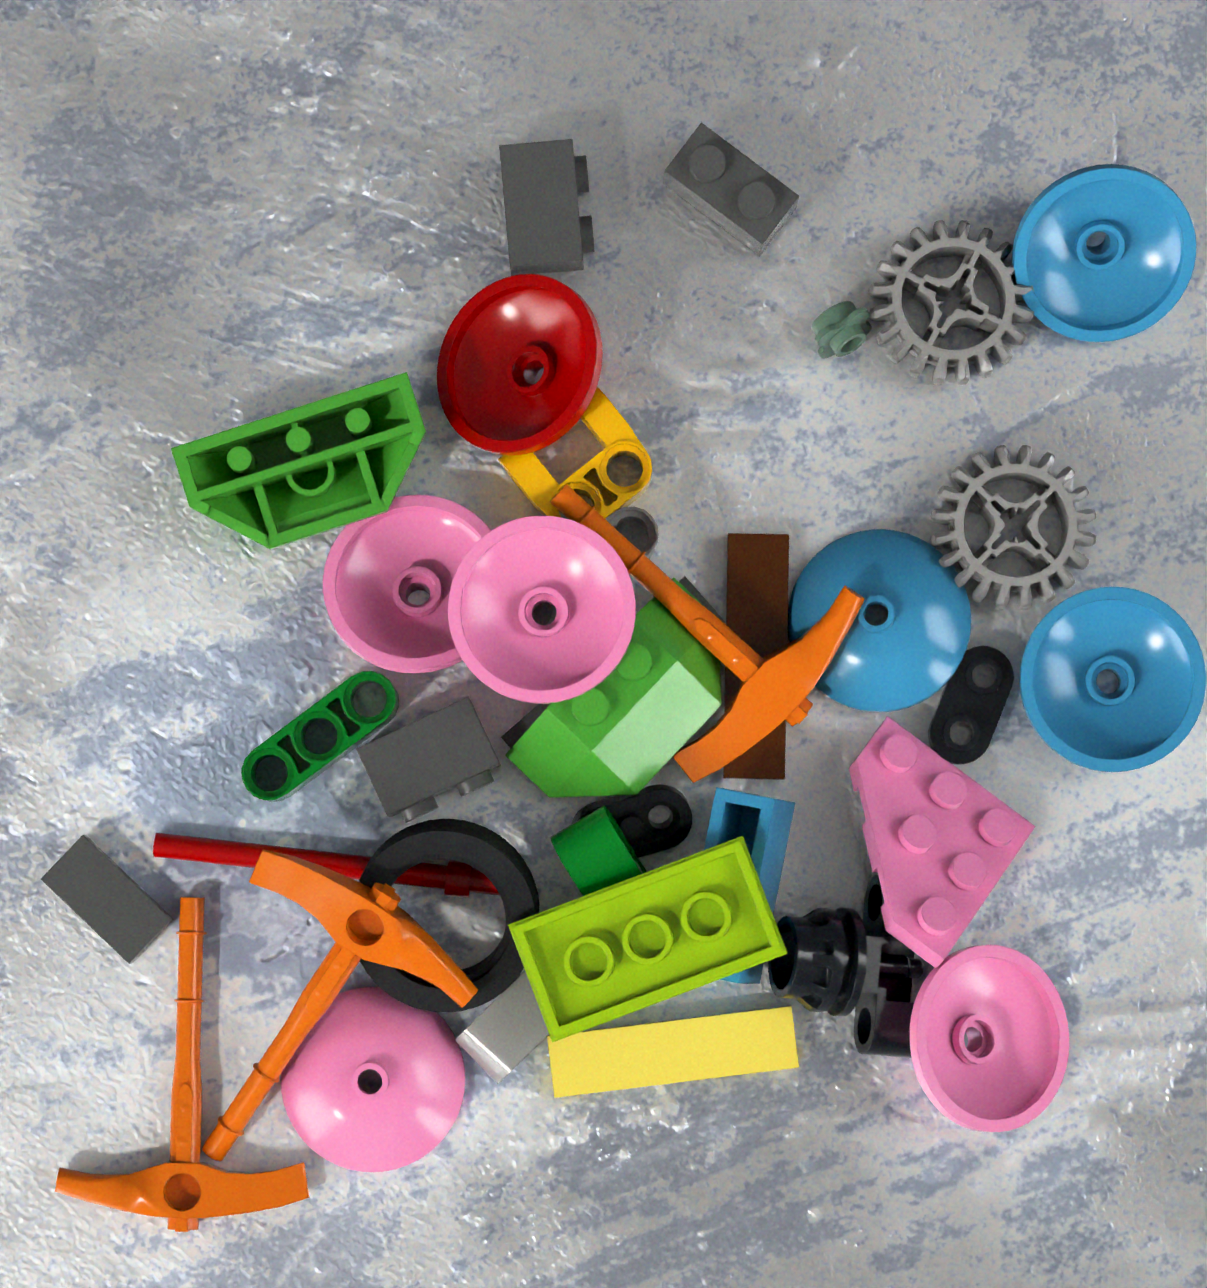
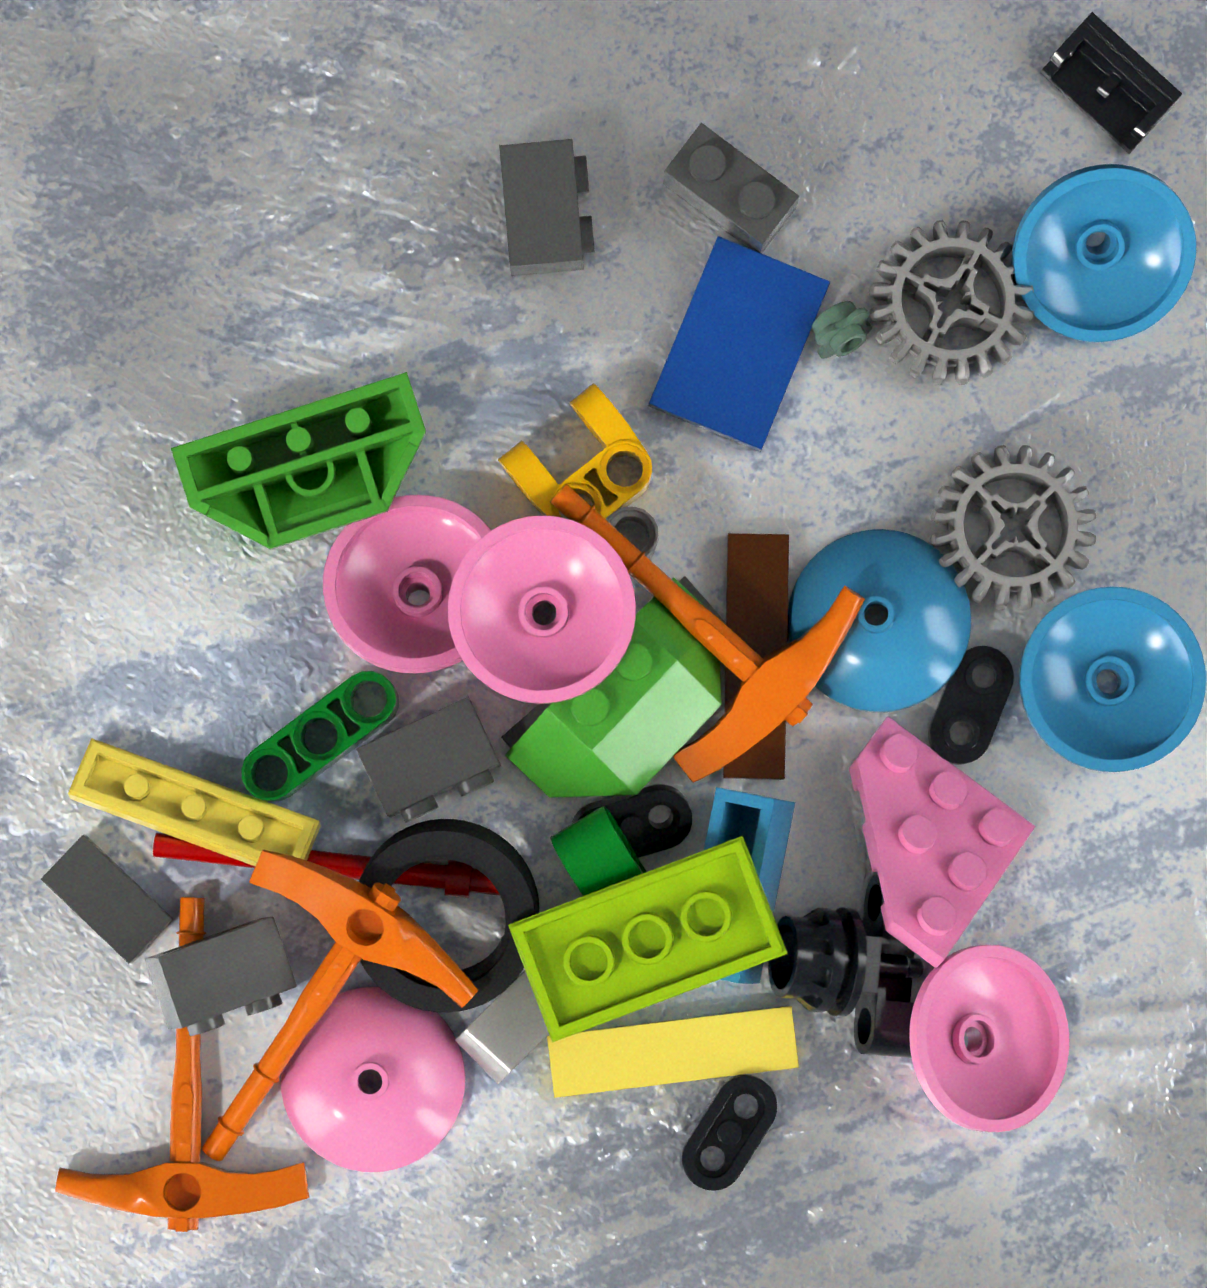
(189, 806): none -> light yellow tile
(220, 975): none -> dark grey brick
(494, 358): red dish -> none
(730, 1132): none -> black plate
(739, 343): none -> blue tile
(1111, 83): none -> black hinge

